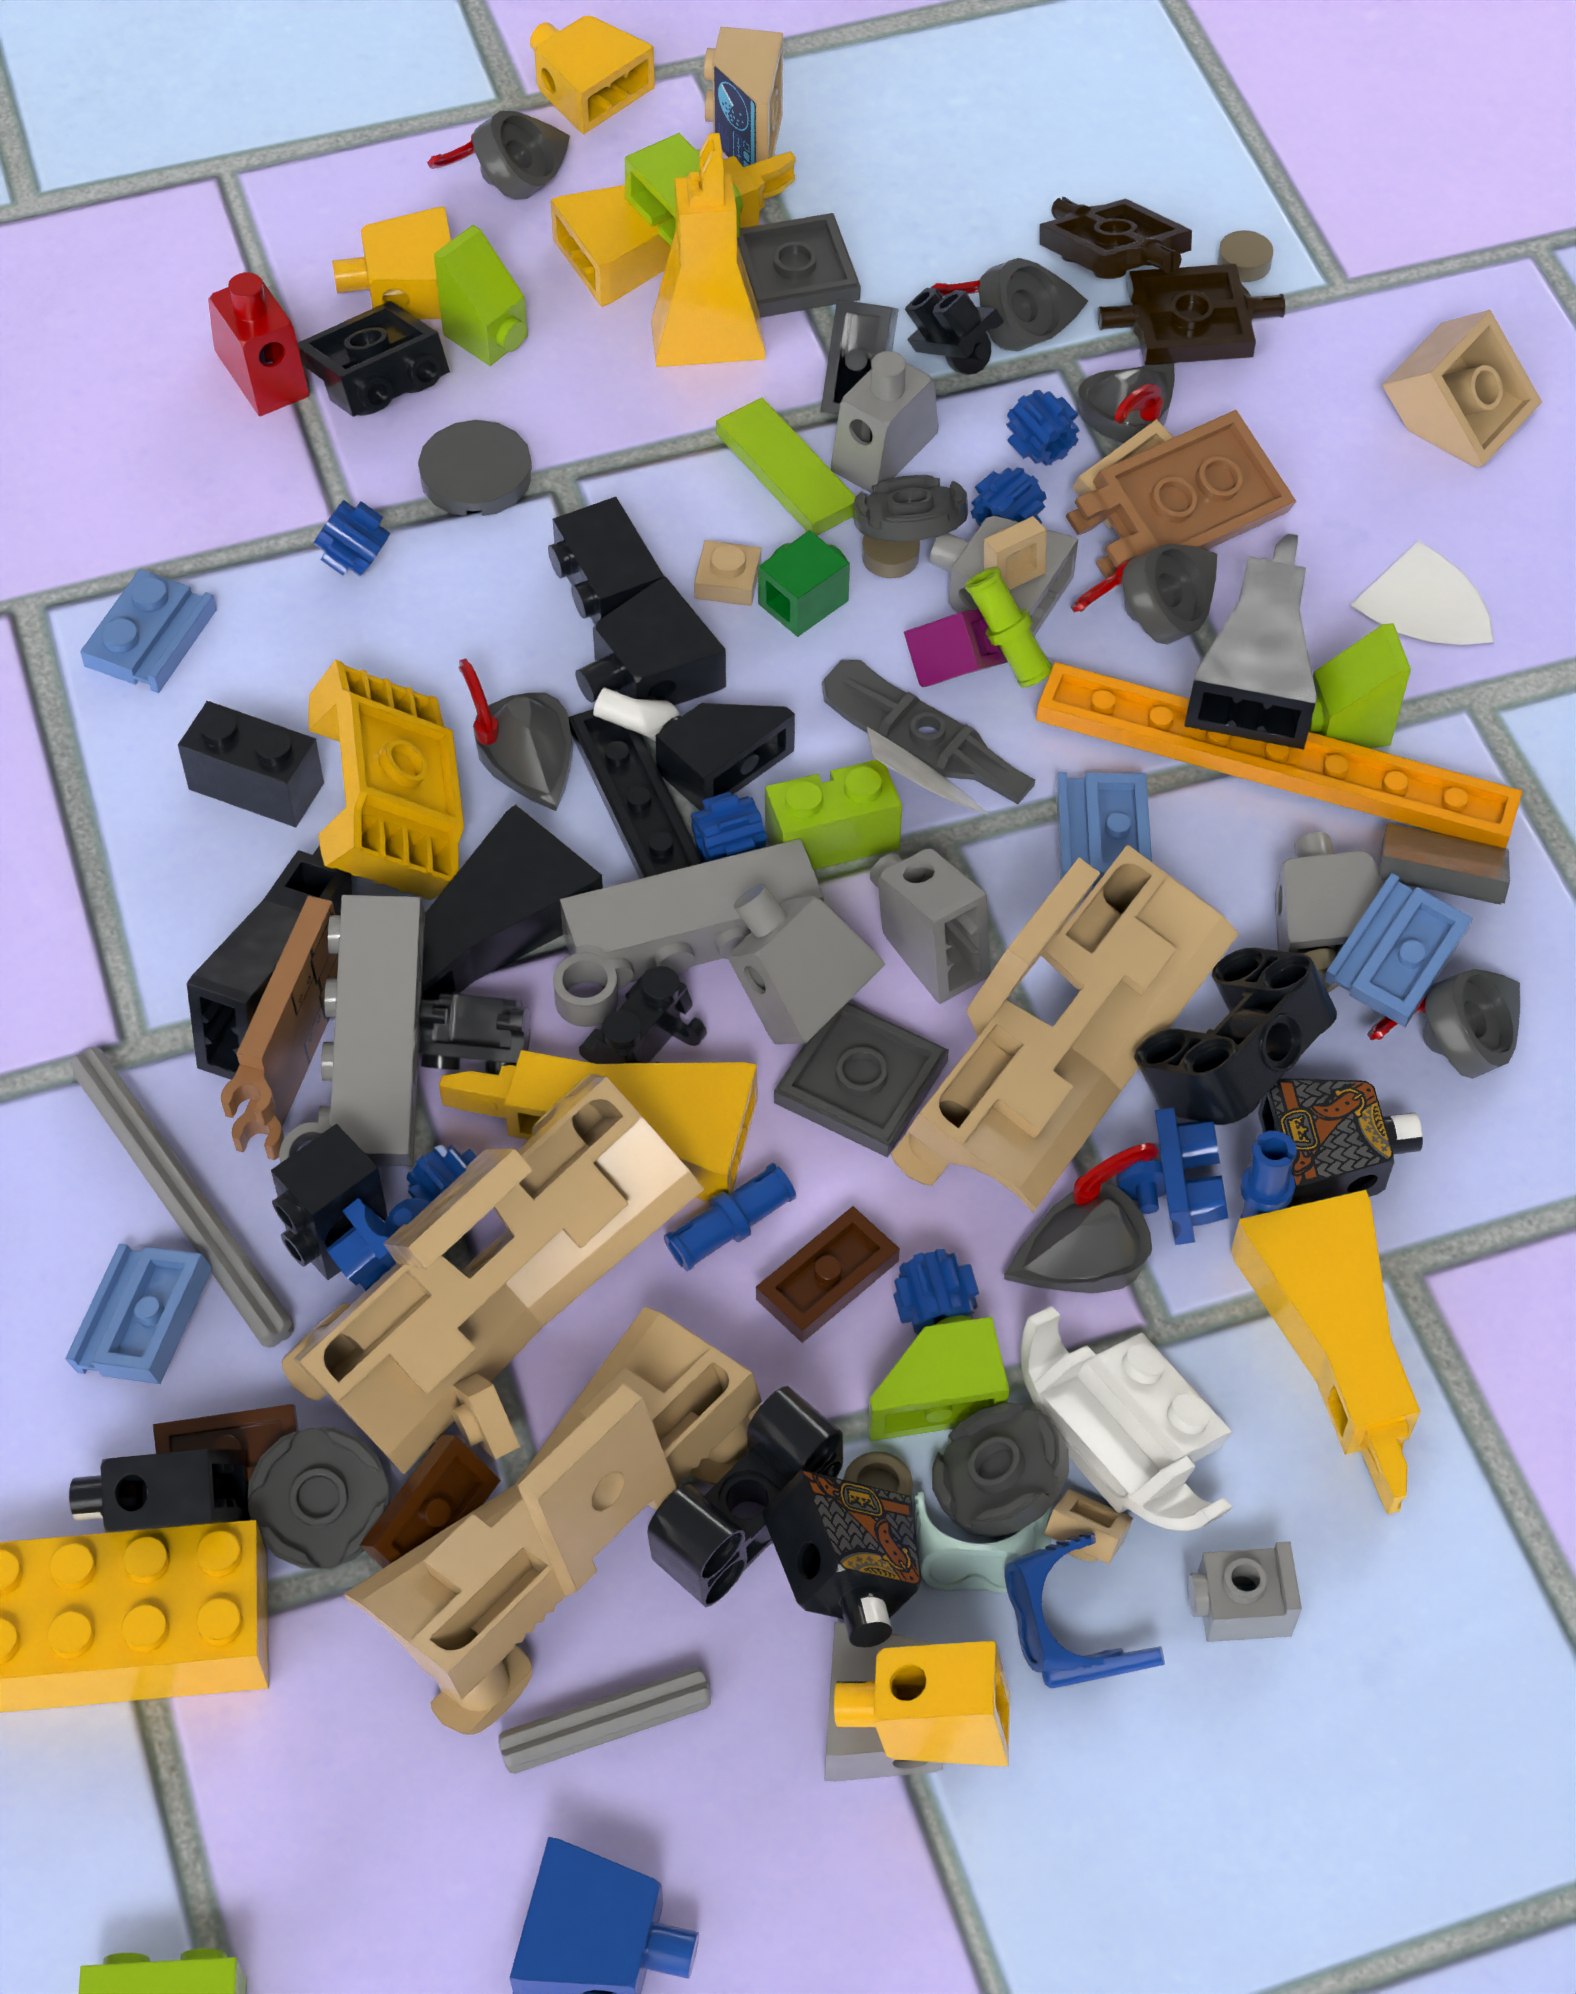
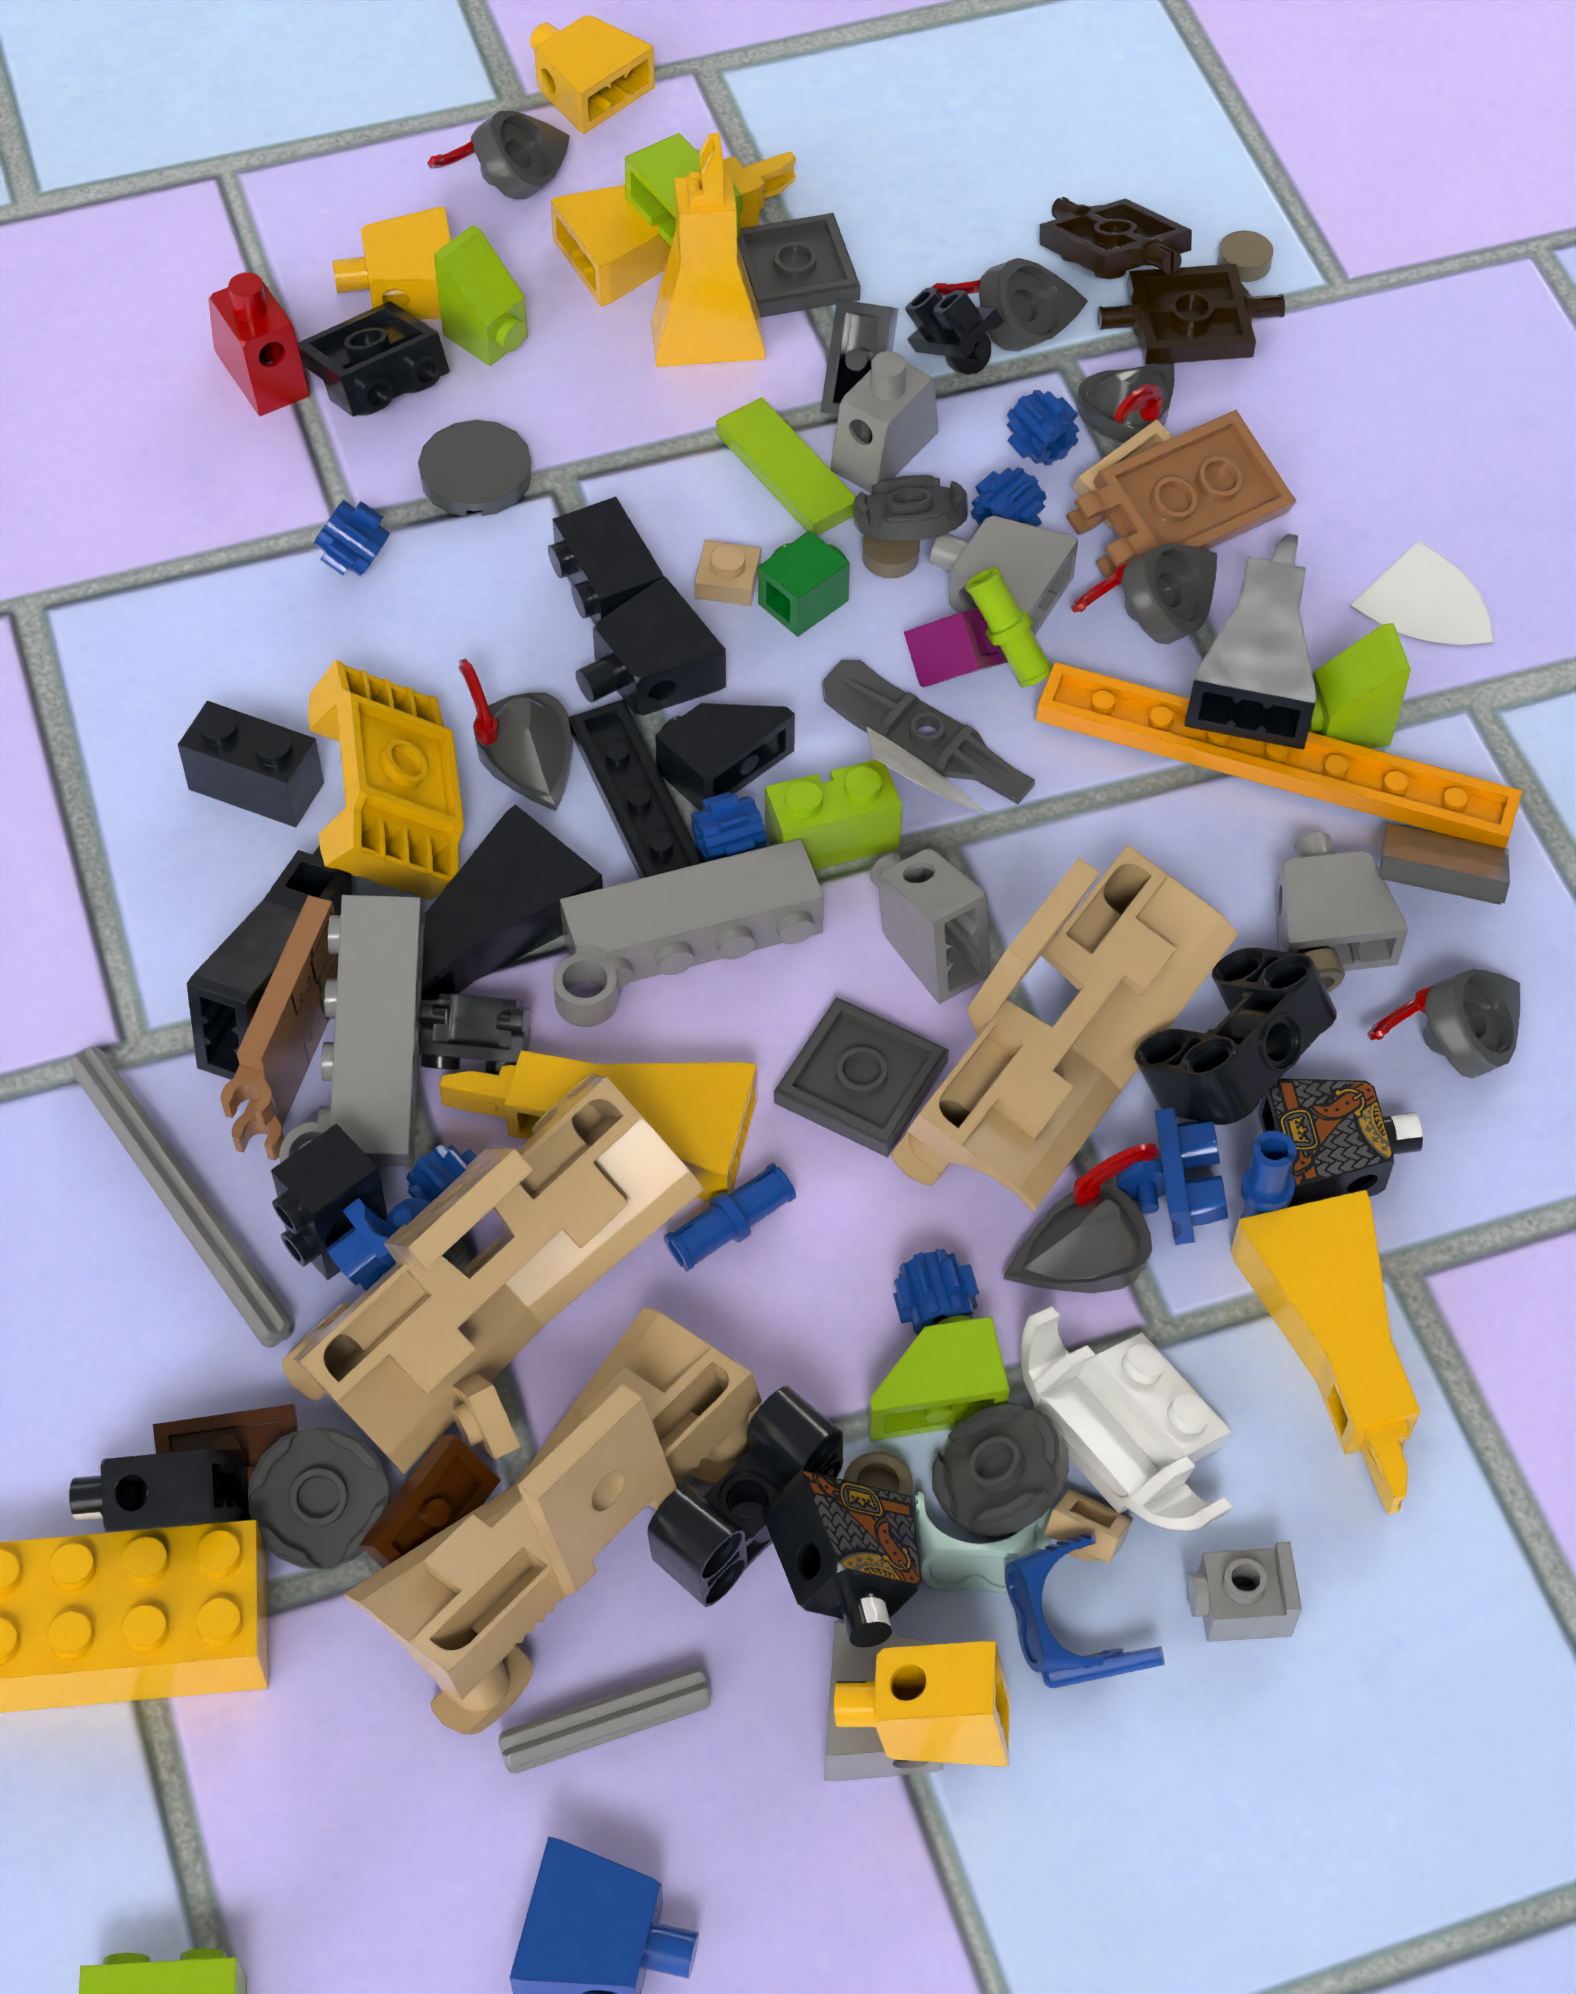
(139, 1313): medium blue plate -> none
(148, 630): medium blue plate -> none
(638, 715): white arm -> none
(645, 1021): black piece -> none
(745, 92): tan slope -> none
(798, 963): light grey torso -> none
(827, 1274): reddish brown plate -> none
(1018, 552): tan plate -> none
(1100, 818): medium blue plate -> none
(1398, 950): medium blue plate -> none
(1463, 389): tan slope -> none

